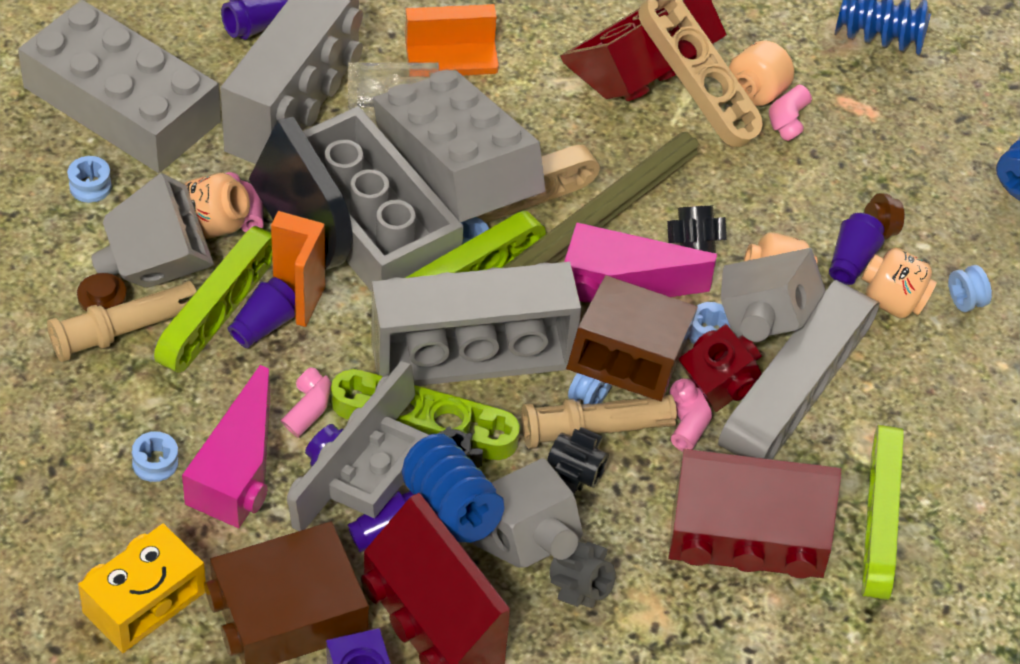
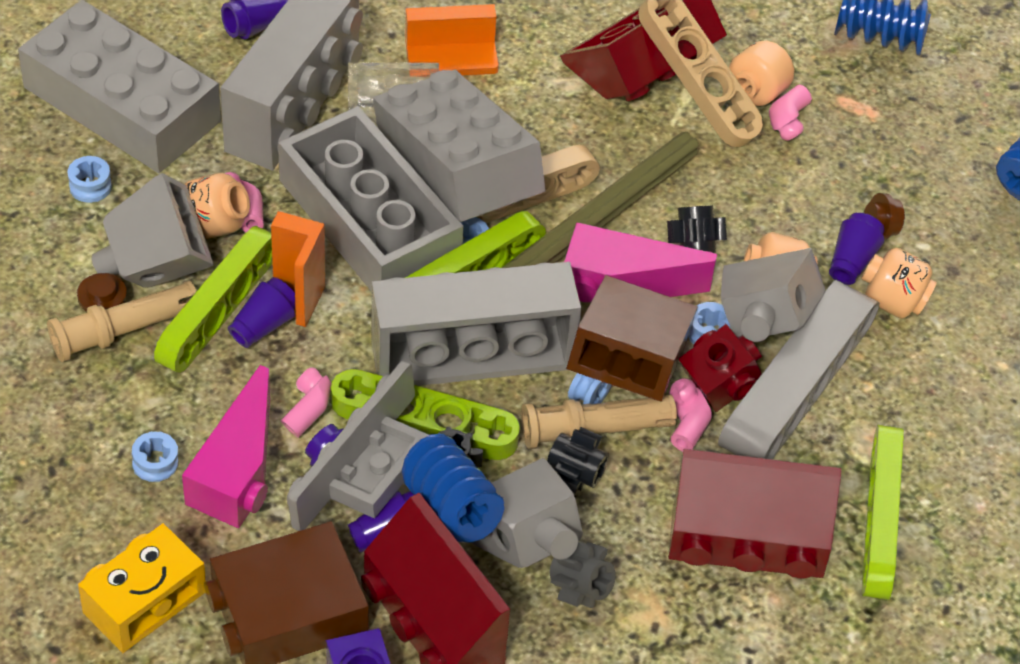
(296, 182): black tile -> none
(969, 288): light blue bush -> none

